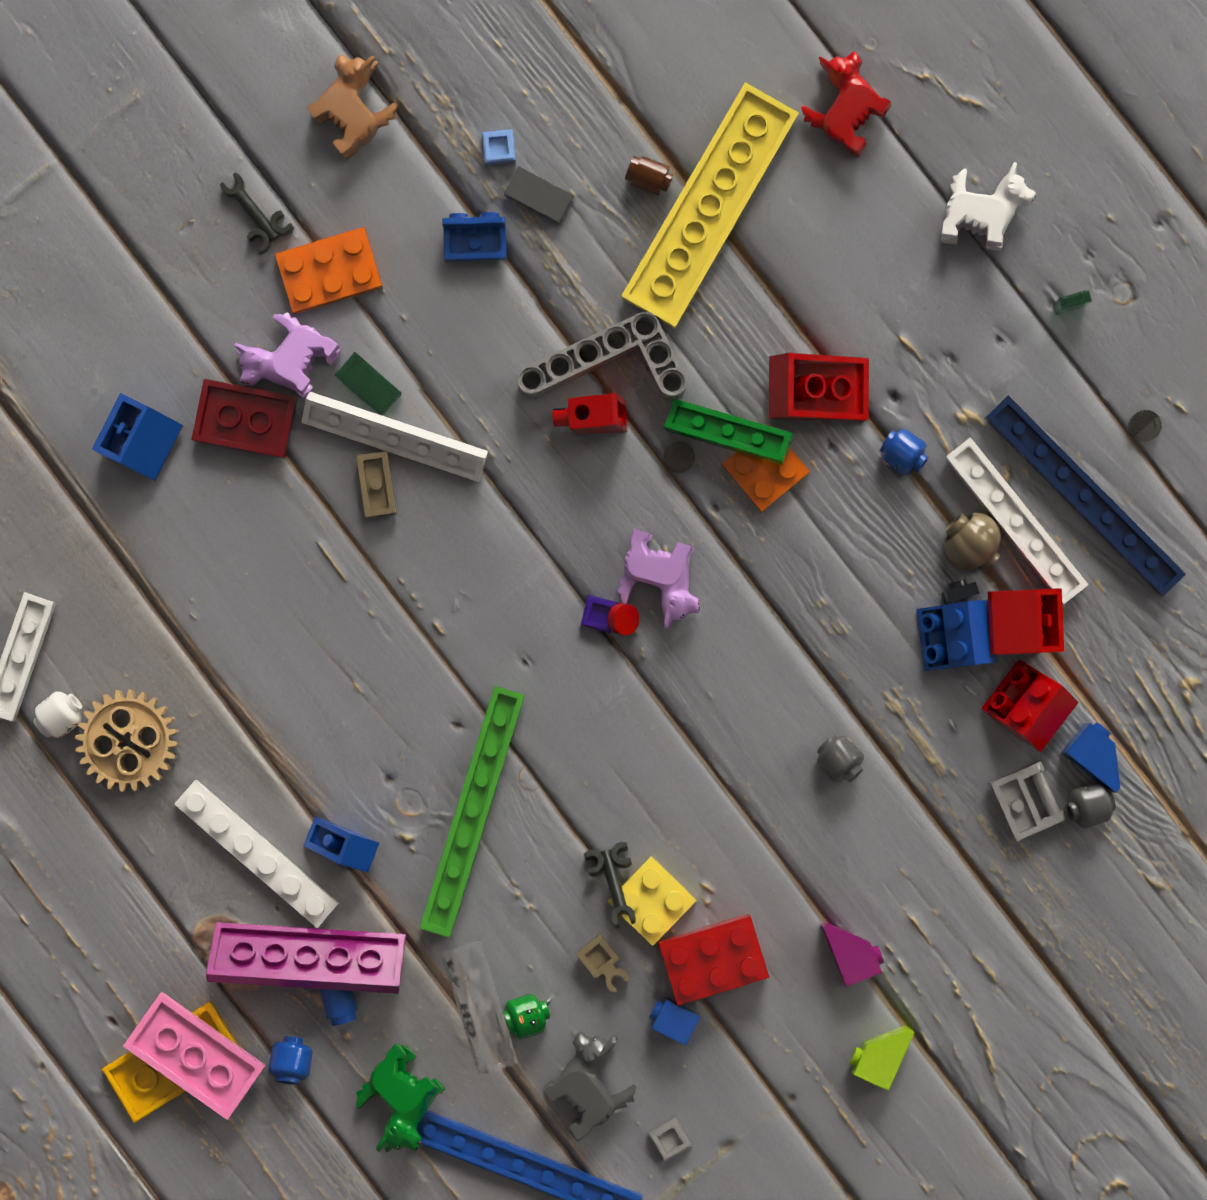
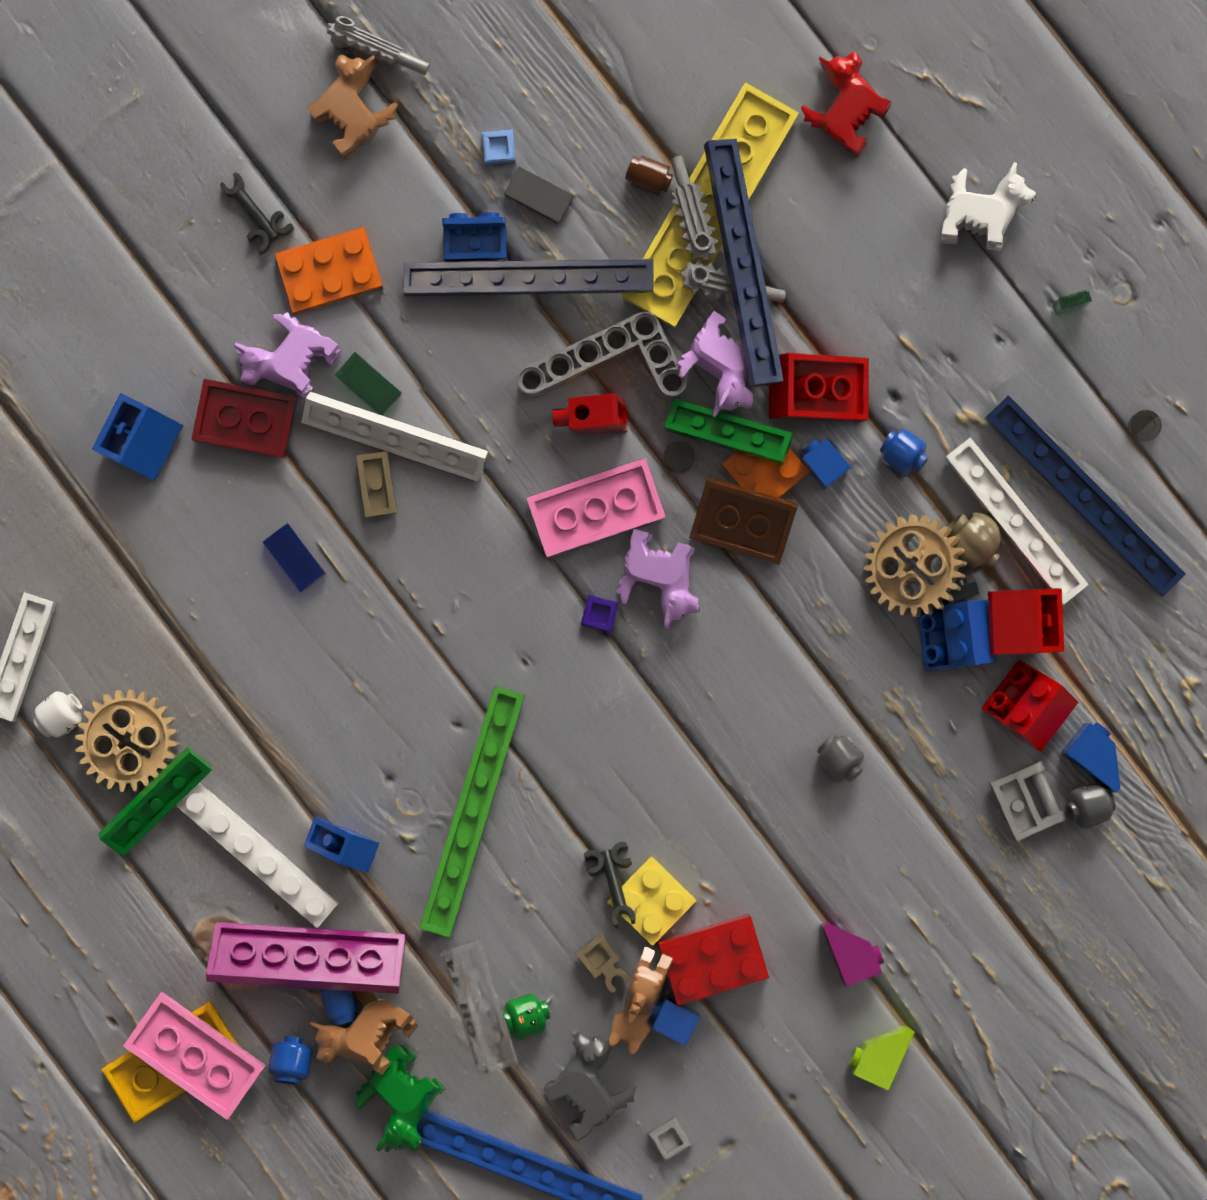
(155, 801): none -> green plate
(294, 557): none -> clear blue tile
(345, 34): none -> light grey piece
(366, 1035): none -> medium nougat animal
(528, 277): none -> plate
(596, 508): none -> bright pink plate
(623, 619): red tile -> none
(641, 998): none -> medium nougat animal
(692, 211): none -> light grey piece
(708, 279): none -> light grey piece
(723, 360): none -> lavender animal
(743, 262): none -> dark blue plate
(743, 520): none -> reddish brown plate
(824, 462): none -> blue brick
(933, 544): none -> tan gear

